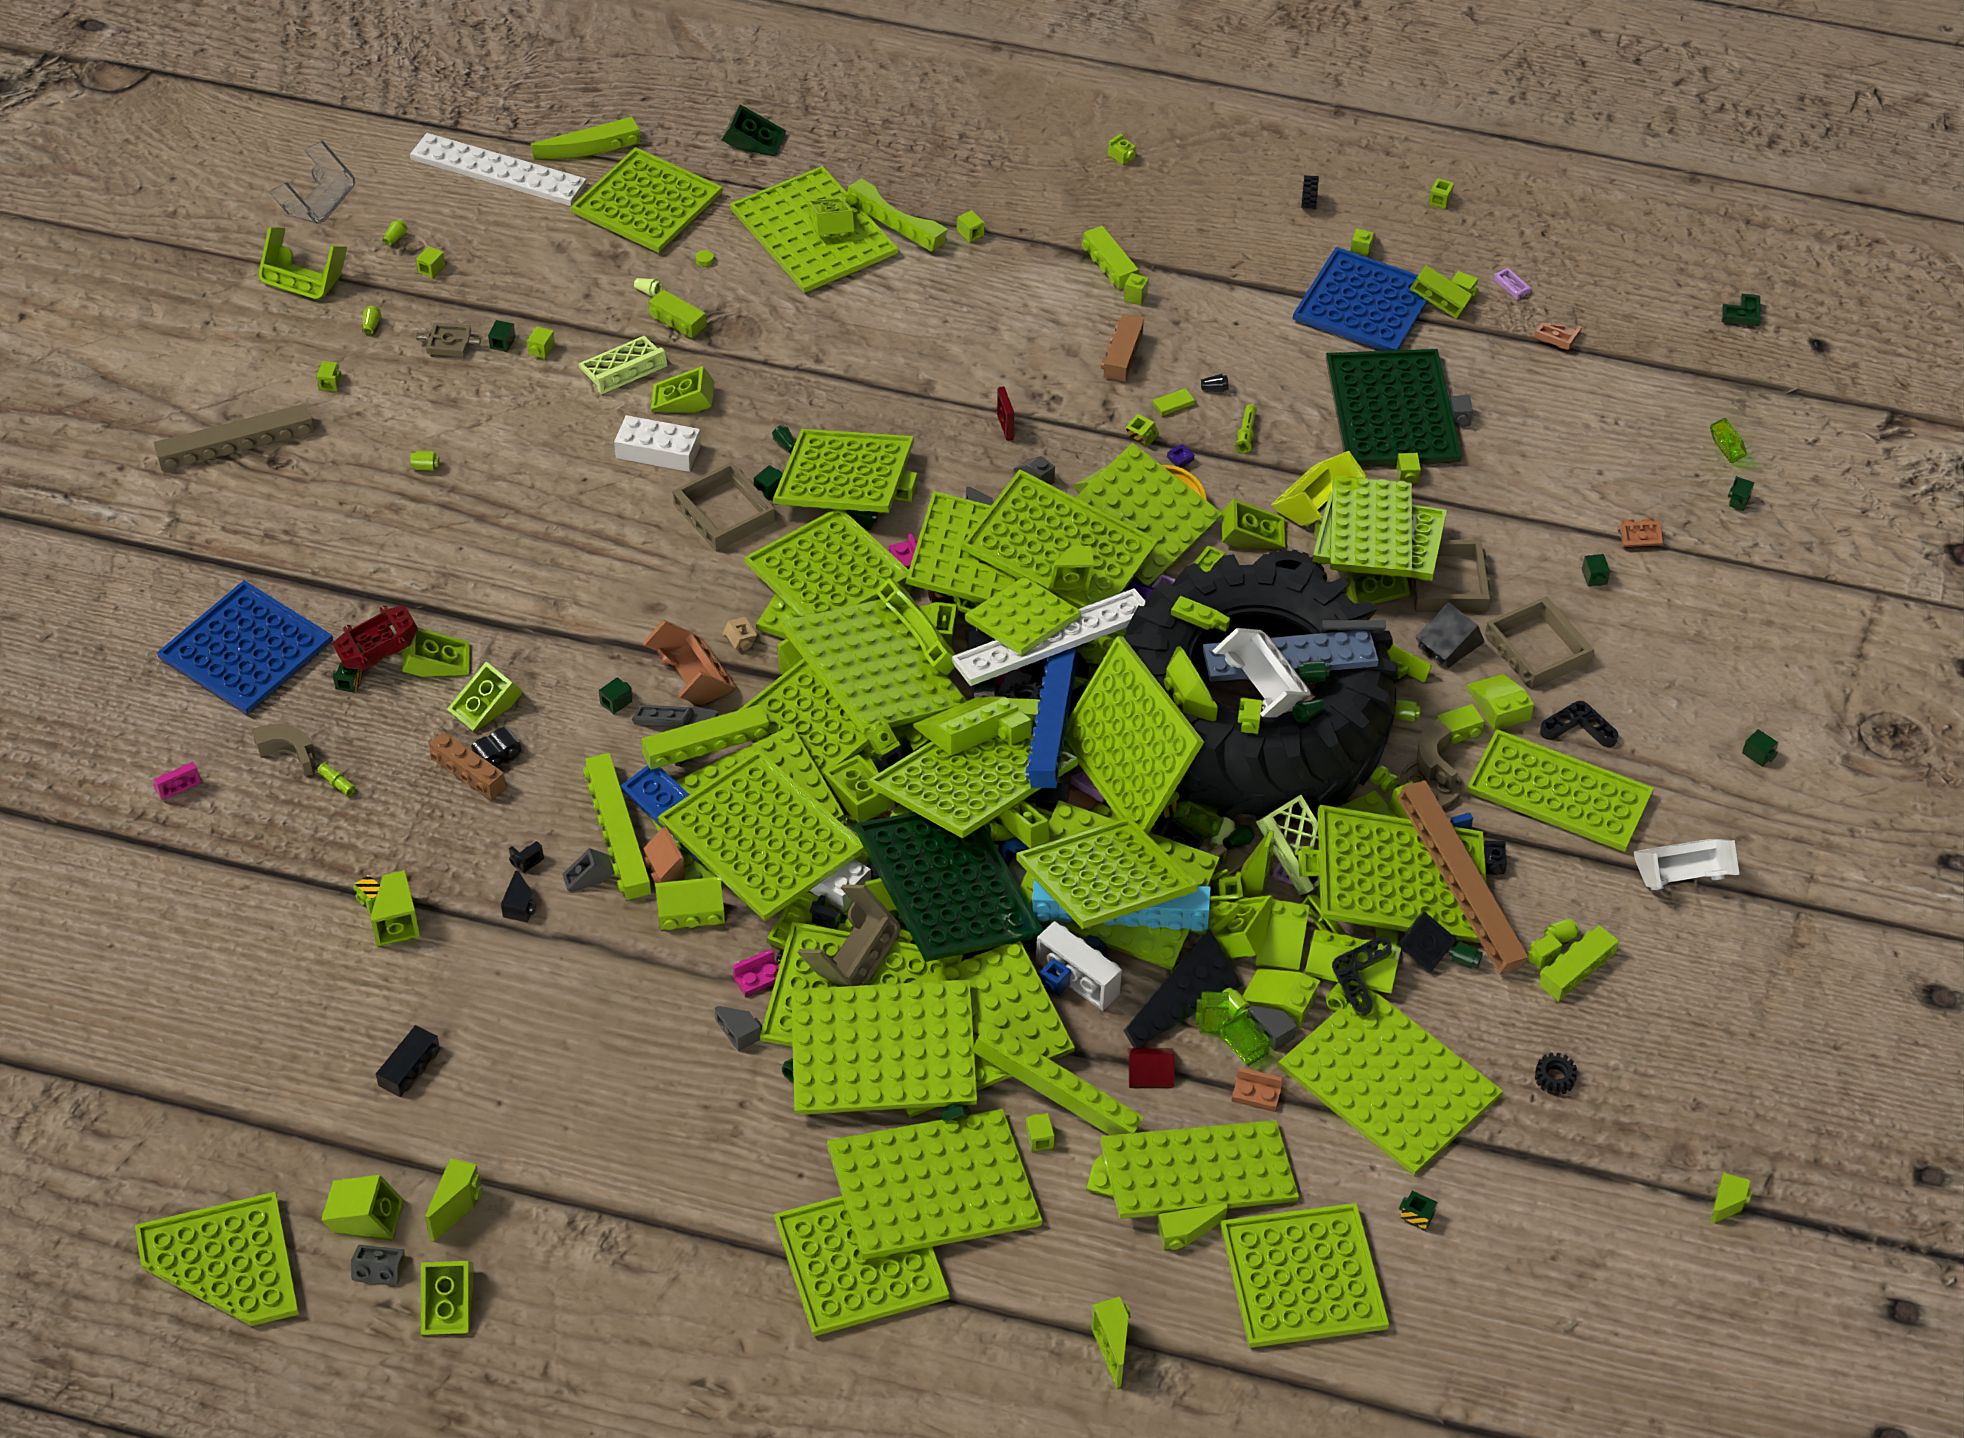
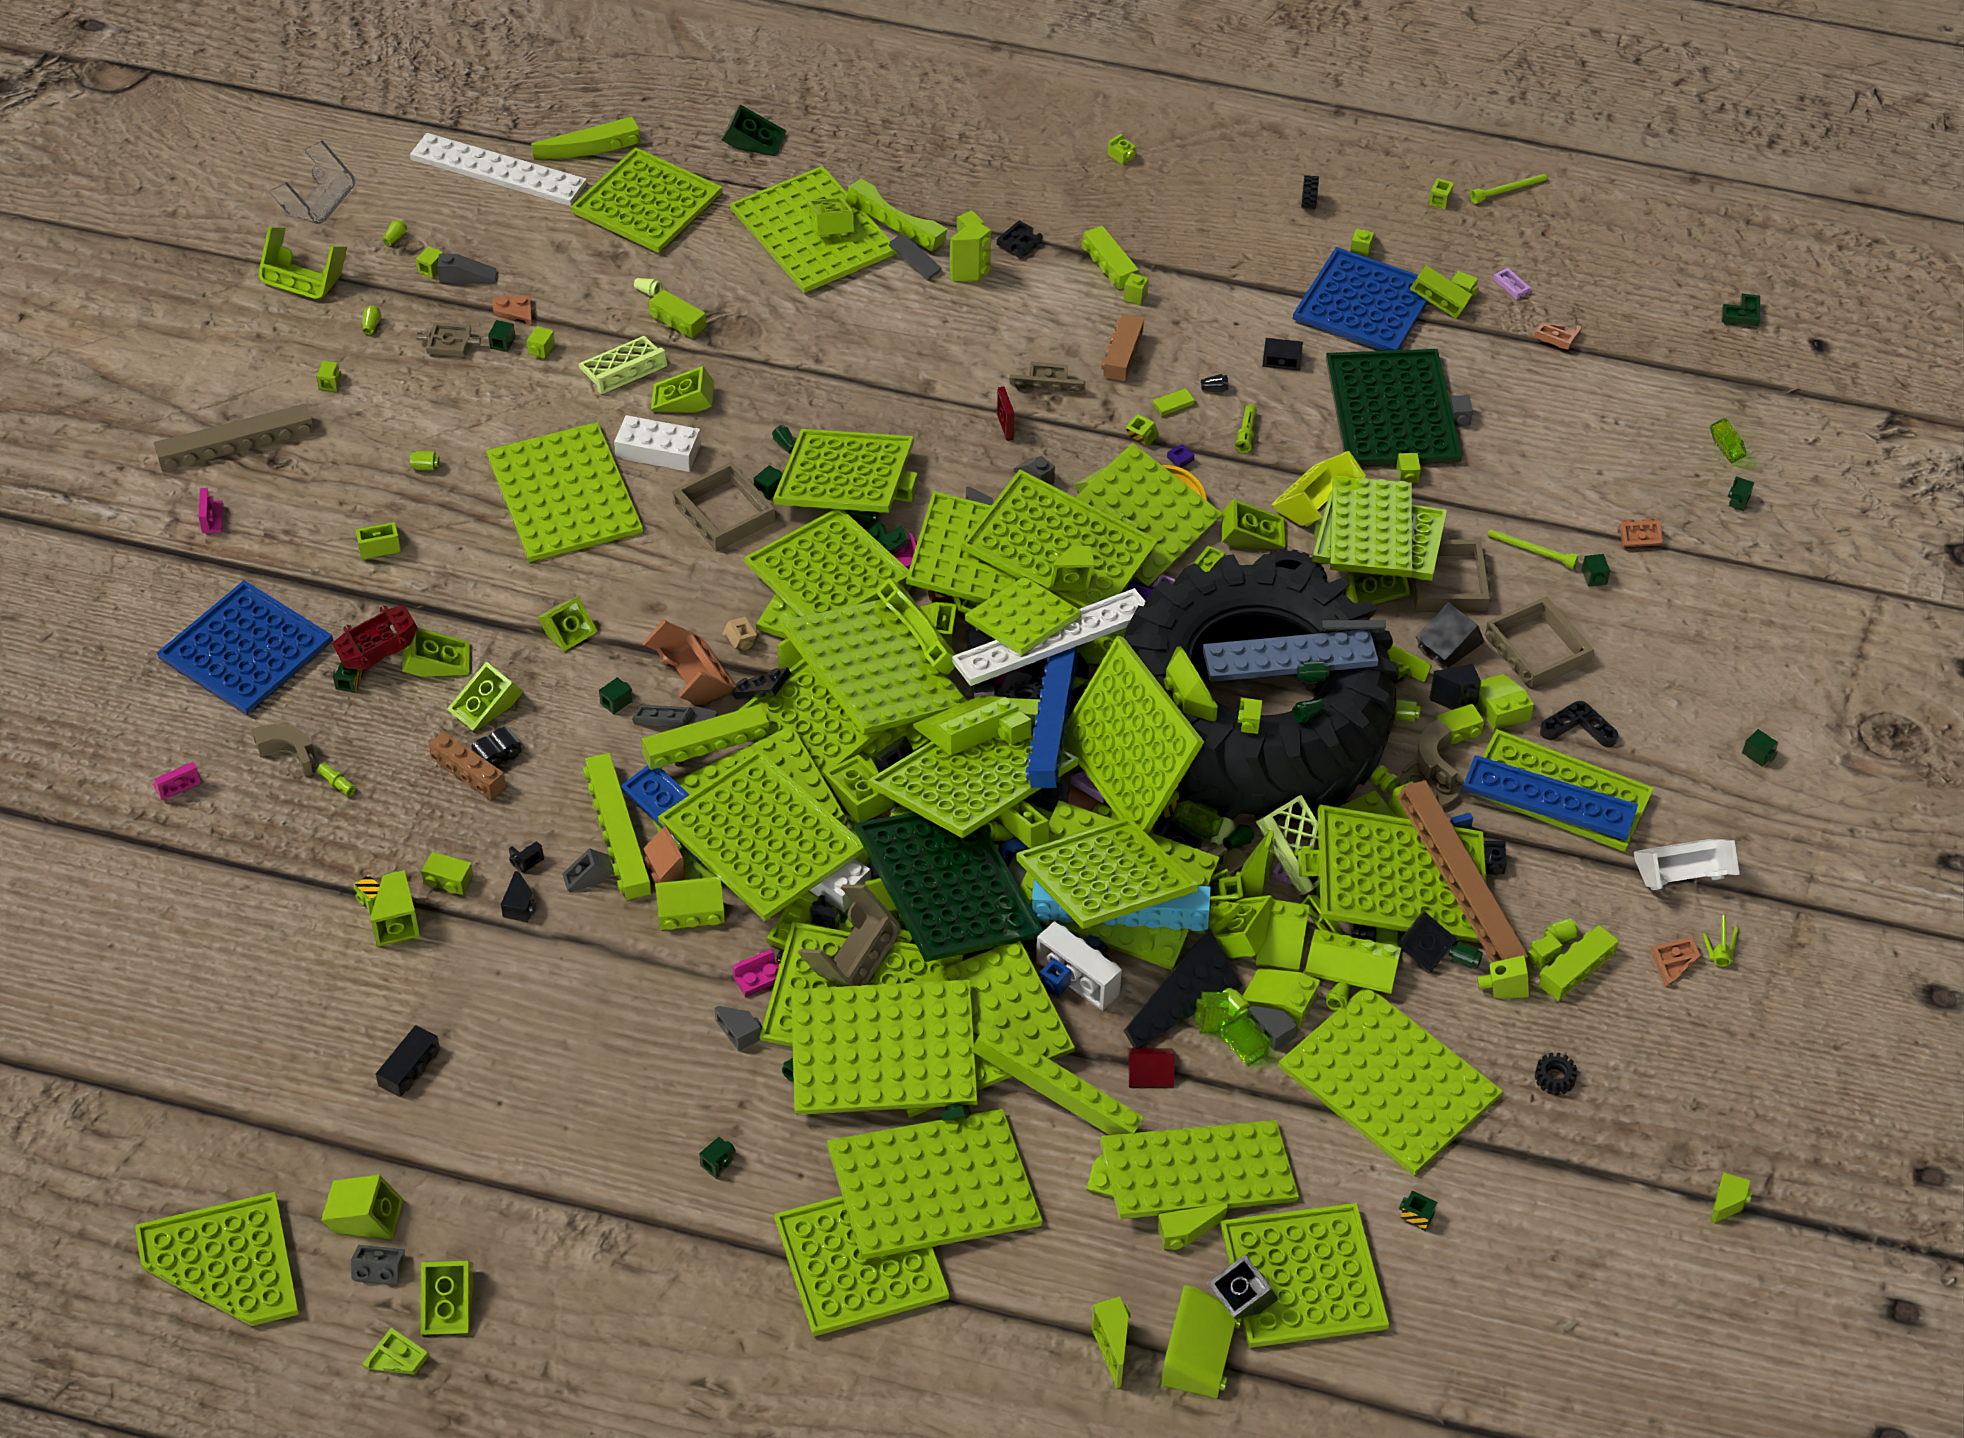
(210, 512): none -> dark pink bracket
(378, 540): none -> lime slope
(396, 1355): none -> lime wing
(447, 873): none -> lime brick
(453, 1197): lime slope -> none
(460, 269): none -> dark grey slope
(513, 308): none -> nougat wing
(564, 492): none -> lime plate
(567, 624): none -> lime slope
(704, 258): lime tile -> none
(716, 1156): none -> dark green brick
(761, 684): none -> black wing
(874, 736): lime brick -> none
(894, 540): none -> dark green plate
(915, 256): none -> dark grey tile
(970, 253): none -> lime slope
(1016, 235): none -> black plate
(1039, 1132): lime brick -> none
(1047, 375): none -> dark tan bracket
(1199, 614): lime hinge -> none
(1199, 1344): none -> lime windscreen
(1243, 1289): none -> black slope
(1257, 1089): nougat bracket -> none
(1265, 668): white windscreen -> none
(1282, 354): none -> black brick
(1351, 974): black beam -> none
(1363, 932): none -> black wheel
(1455, 687): none -> black slope
(1478, 195): none -> lime piece
(1507, 978): none -> lime torso
(1550, 797): none -> blue plate
(1569, 560): none -> lime piece
(1674, 958): none -> nougat wing
(1722, 954): none -> lime plant

